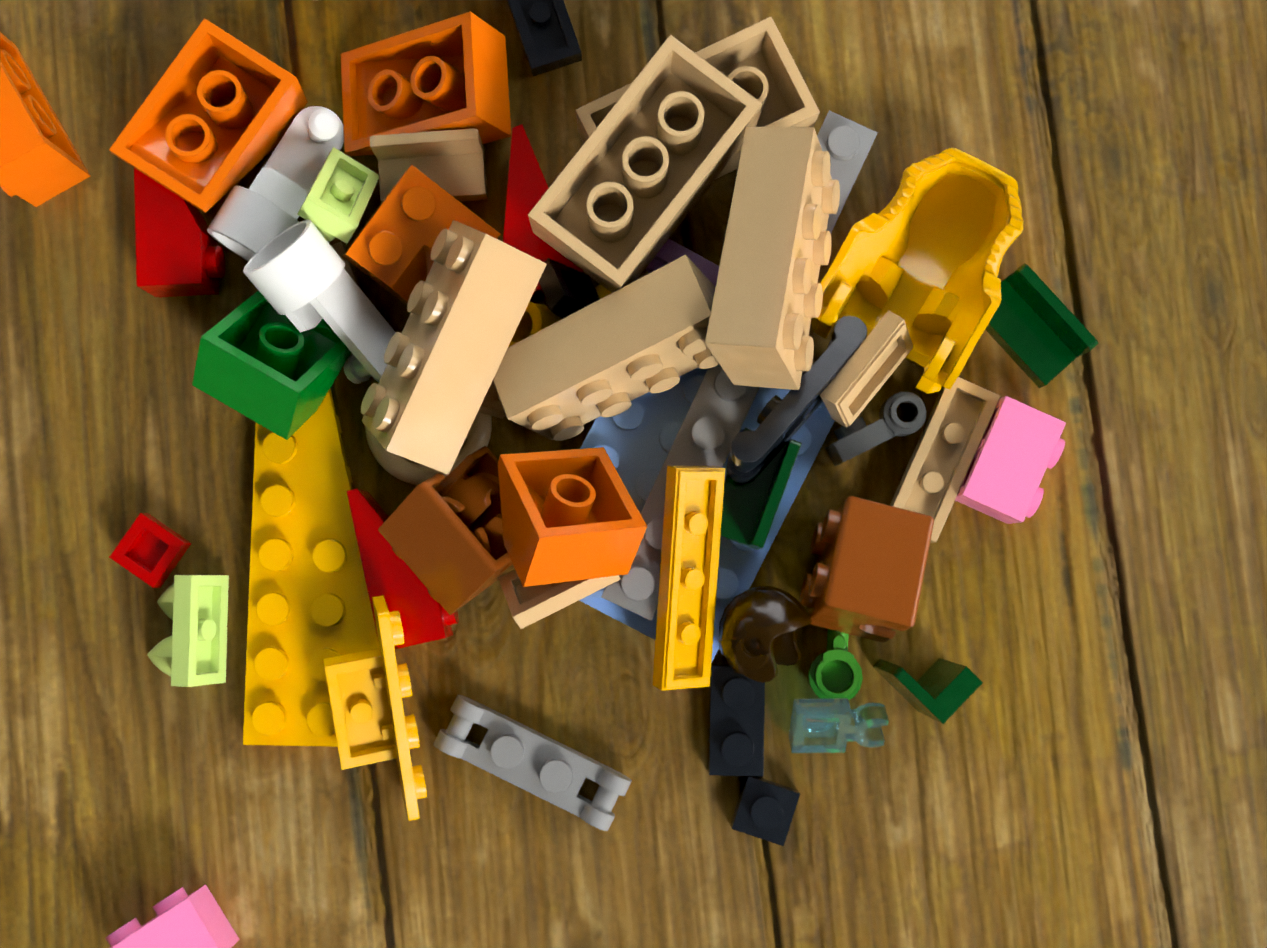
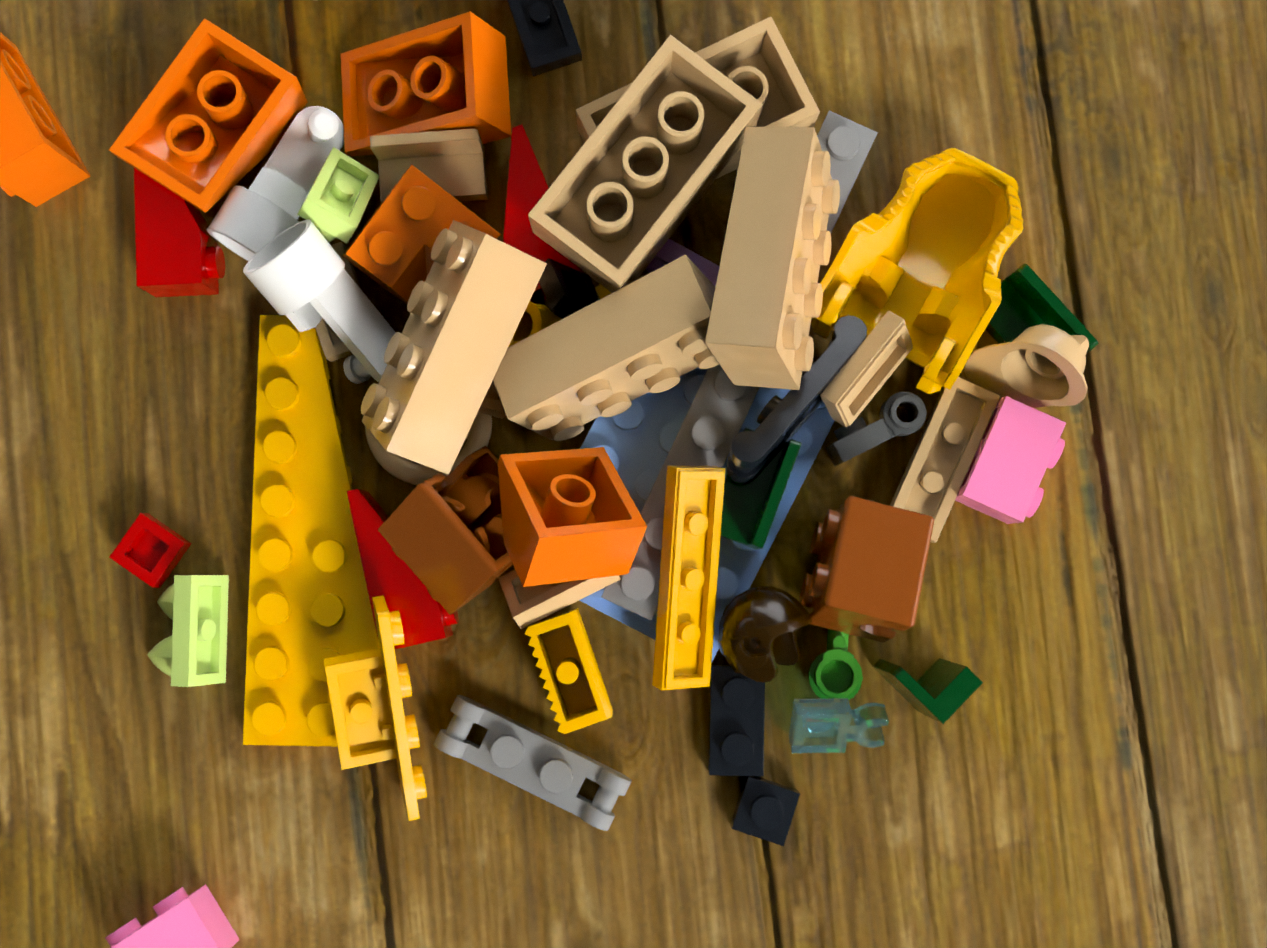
(267, 366): green slope -> none
(569, 671): none -> yellow brick
(1036, 368): none -> tan piece

